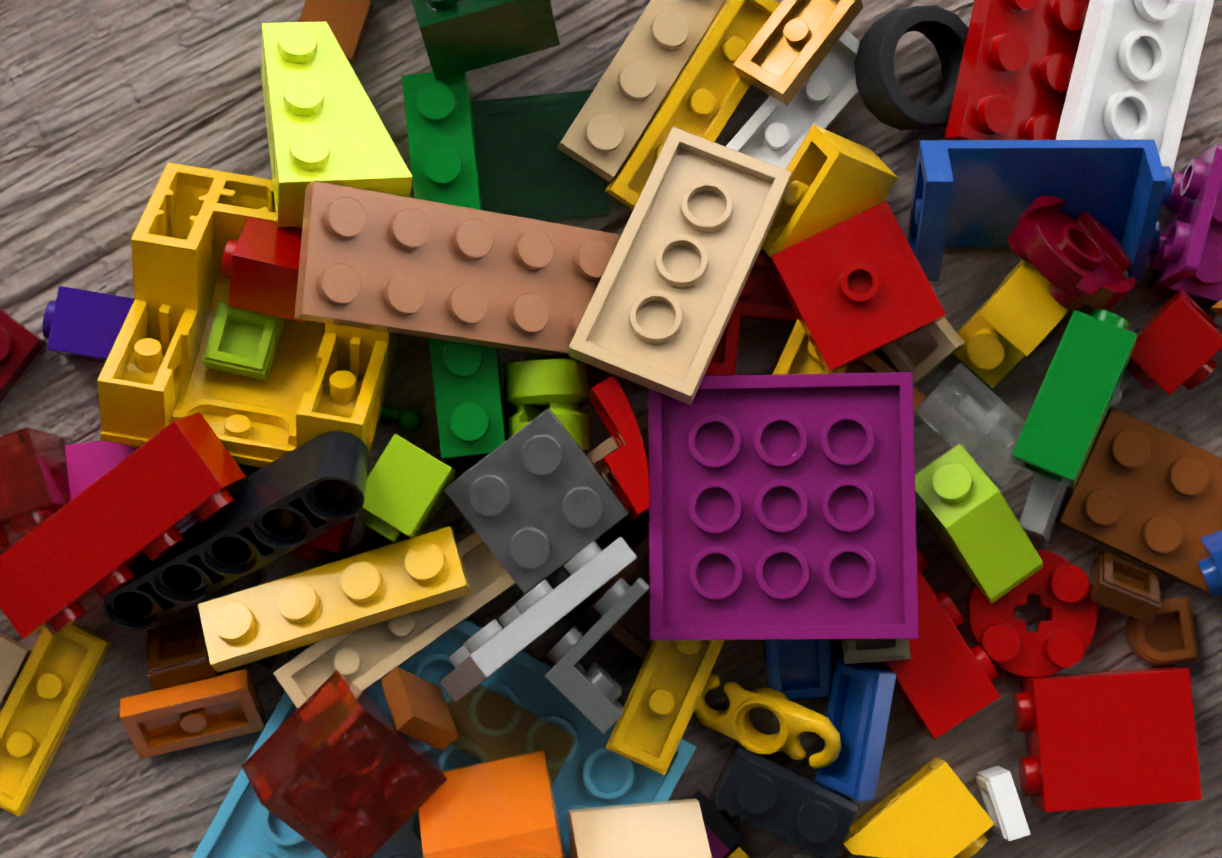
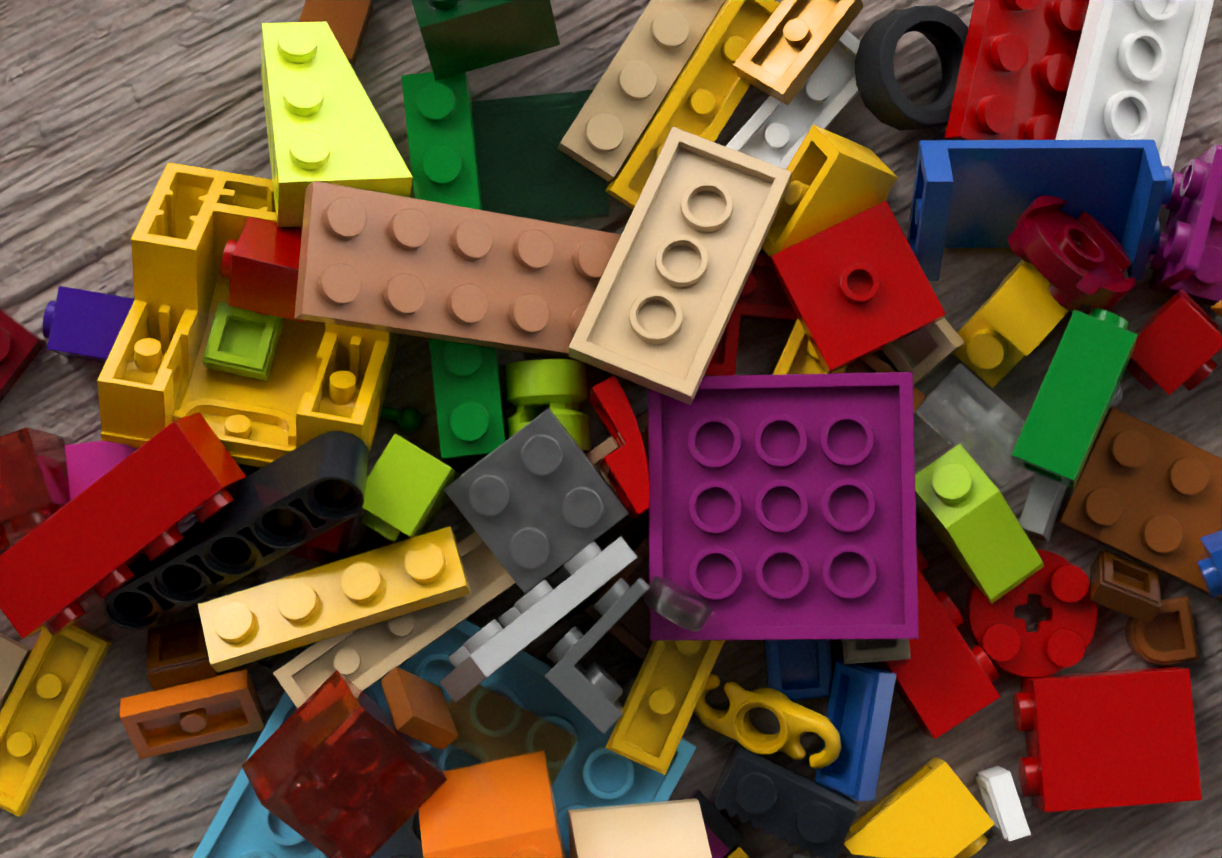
(677, 604): none -> clear smoke tile

